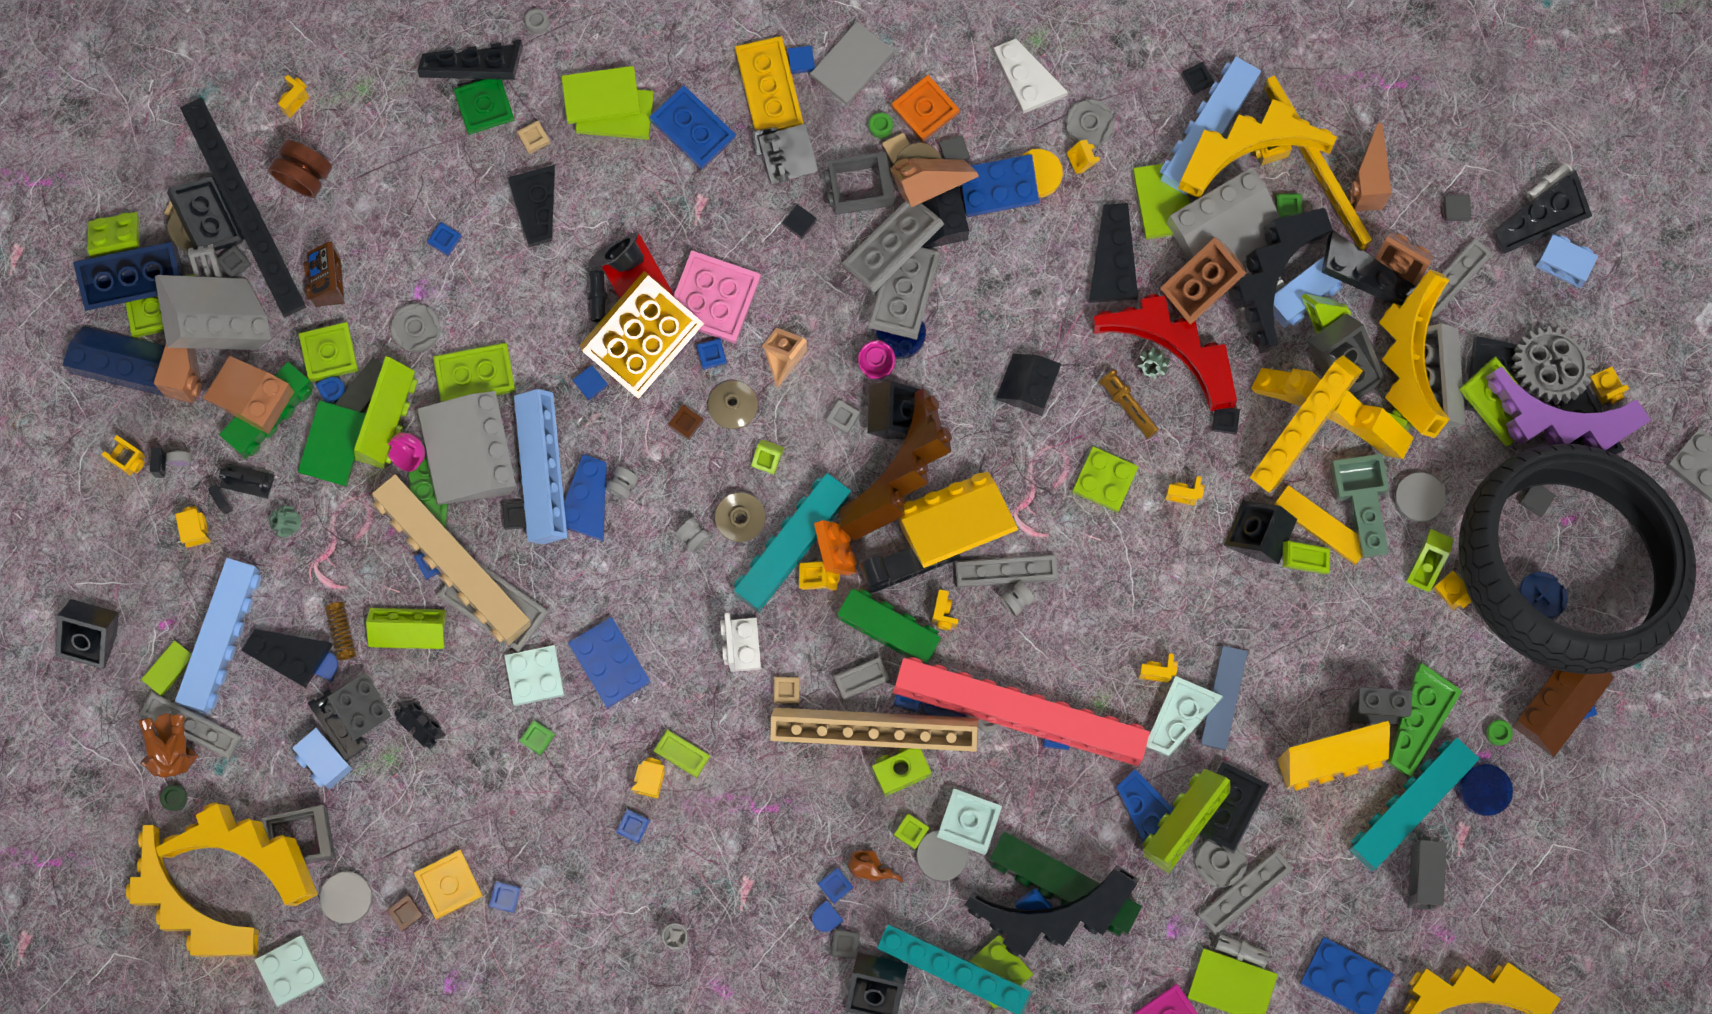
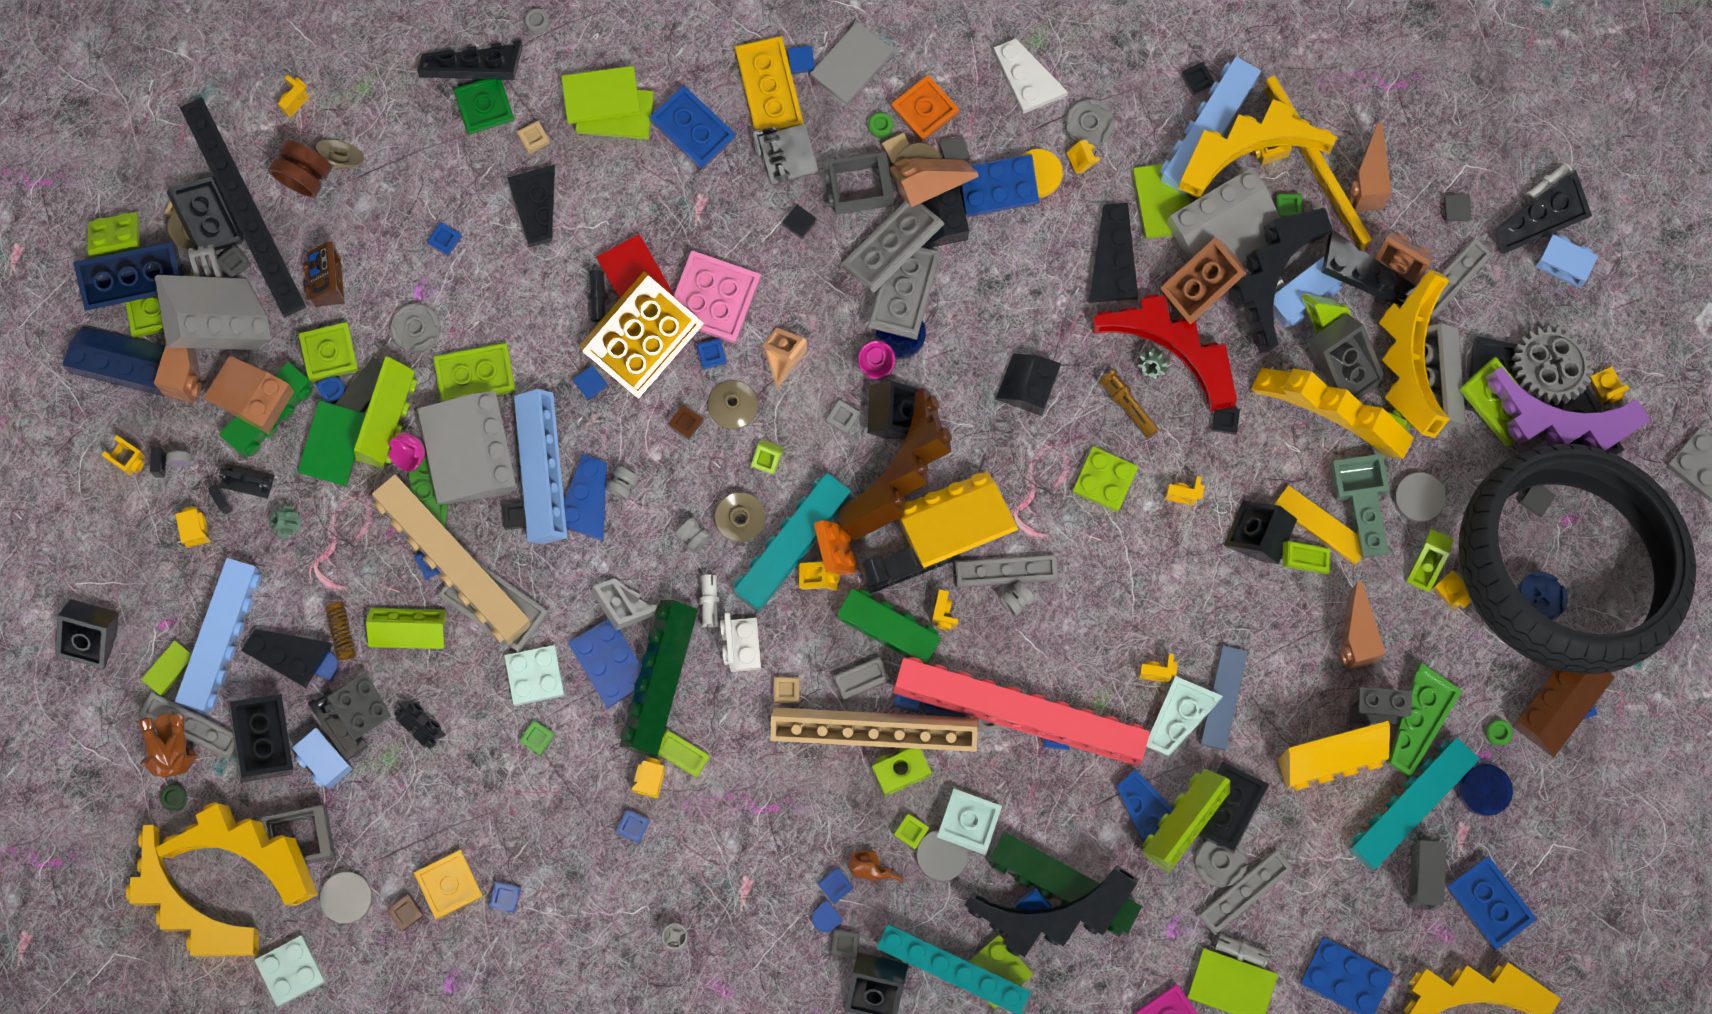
(260, 738): none -> black brick
(340, 153): none -> dark tan dish
(620, 255): black piece -> none
(621, 604): none -> light grey wing
(658, 677): none -> dark green brick
(709, 601): none -> white pin
(1306, 423): yellow brick -> none
(1360, 636): none -> nougat slope
(1491, 903): none -> blue plate

